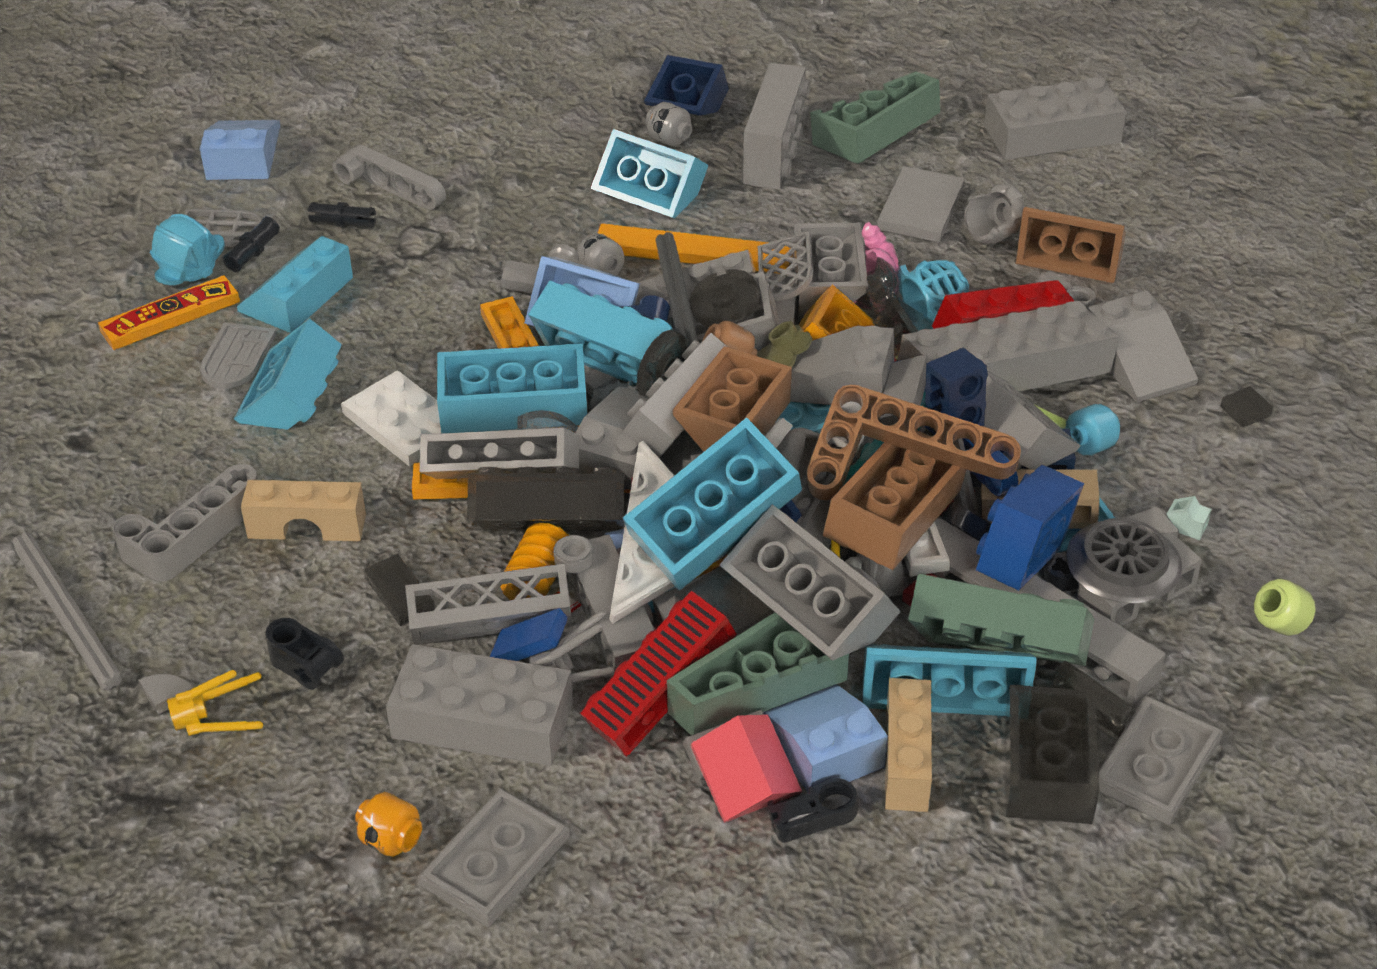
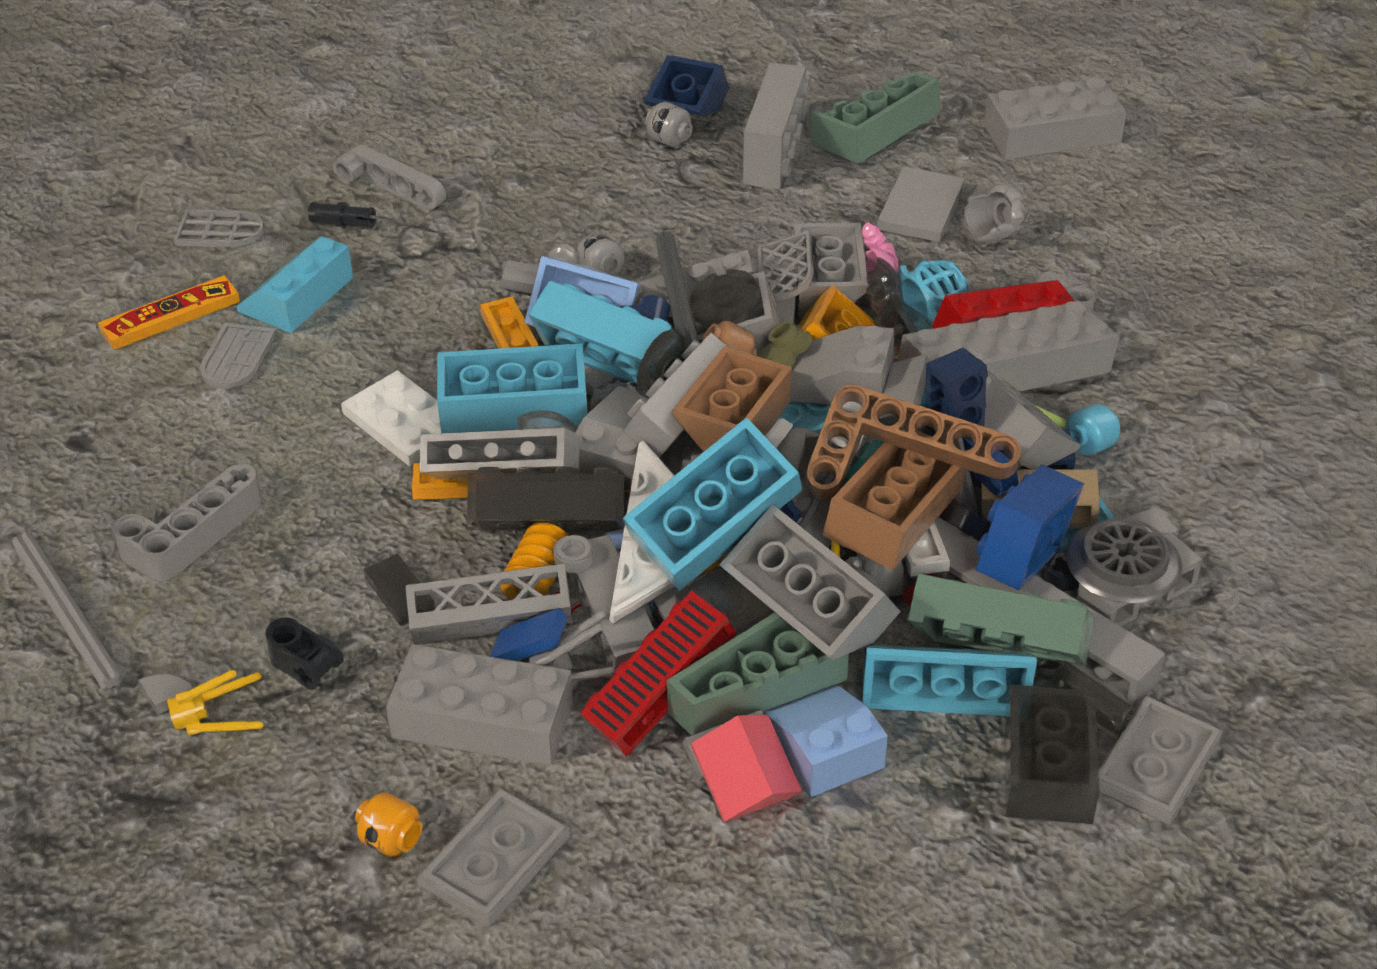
(184, 250): medium azure piece -> none
(239, 149): light blue slope -> none
(251, 244): black pin -> none
(290, 379): medium azure slope -> none
(332, 506): tan arch -> none
(648, 174): medium azure slope -> none
(690, 247): light orange tile -> none
(807, 815): black piece -> none
(908, 745): tan arch -> none
(1070, 244): medium nougat slope -> none
(1148, 351): light grey slope -> none
(1189, 516): light aqua piece -> none
(1246, 406): clear smoke tile -> none
(1284, 607): yellowish green head -> none

